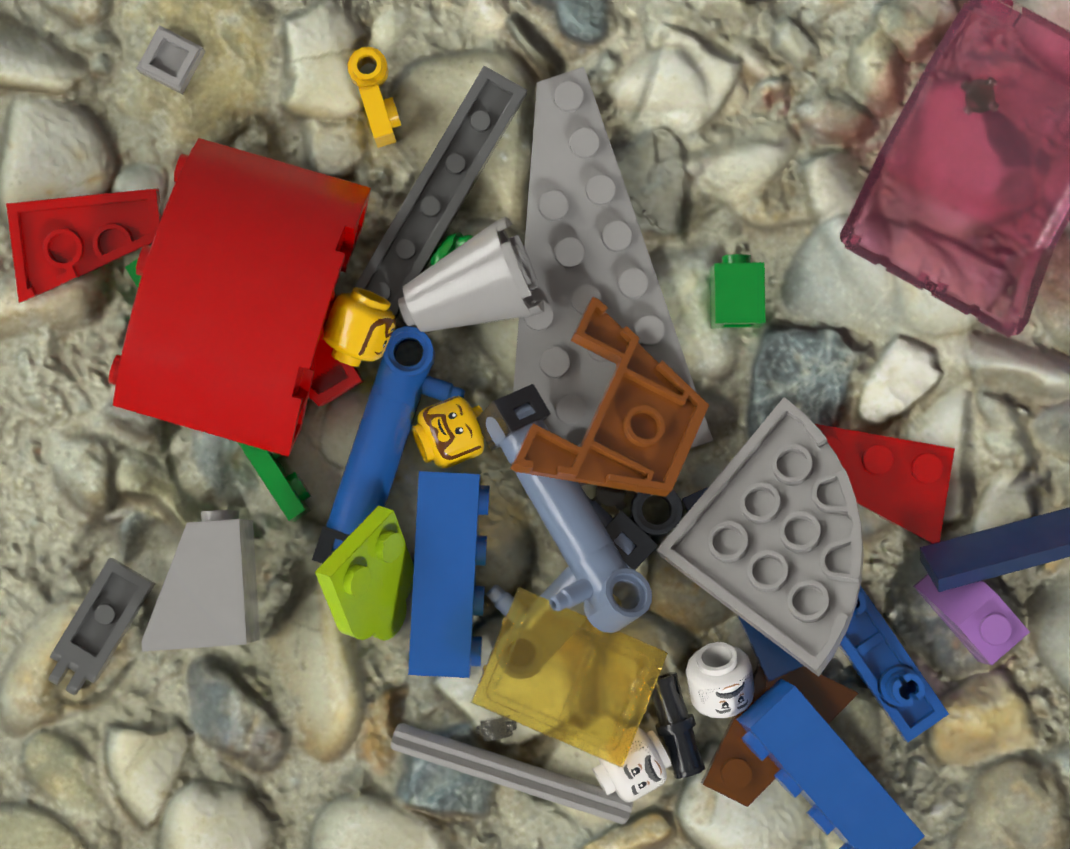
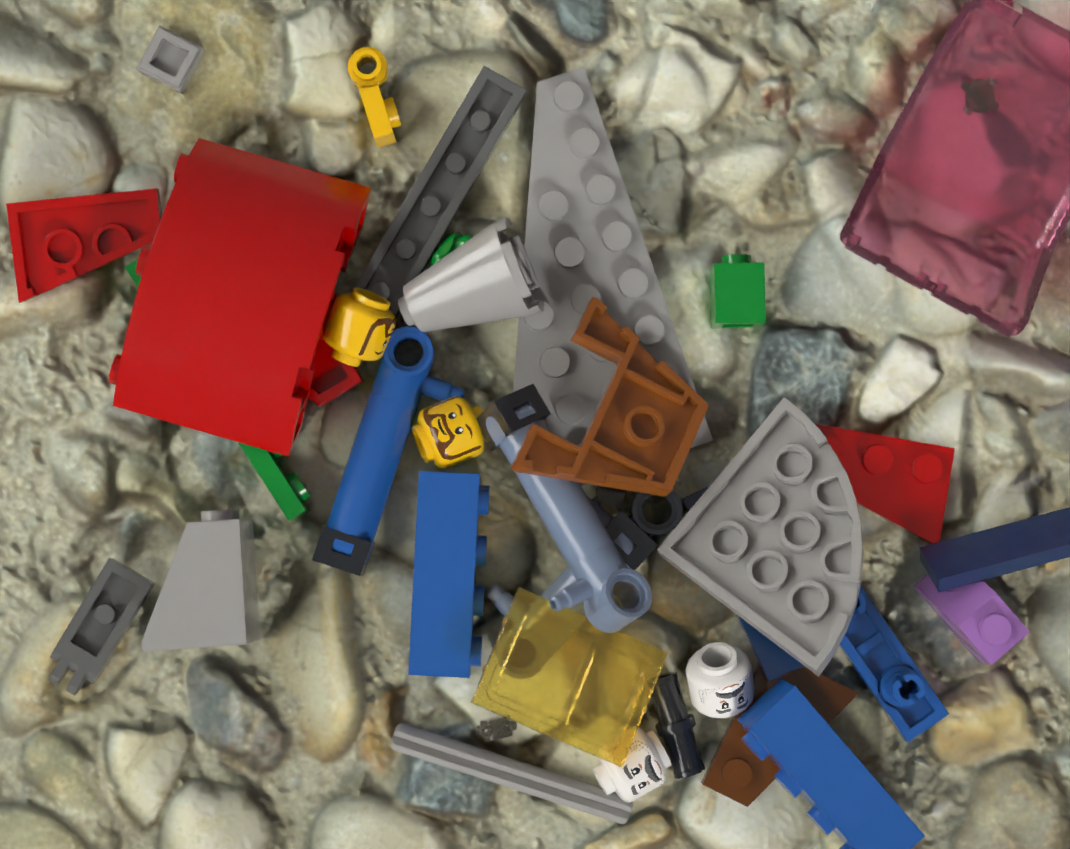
(369, 578): lime plate -> none

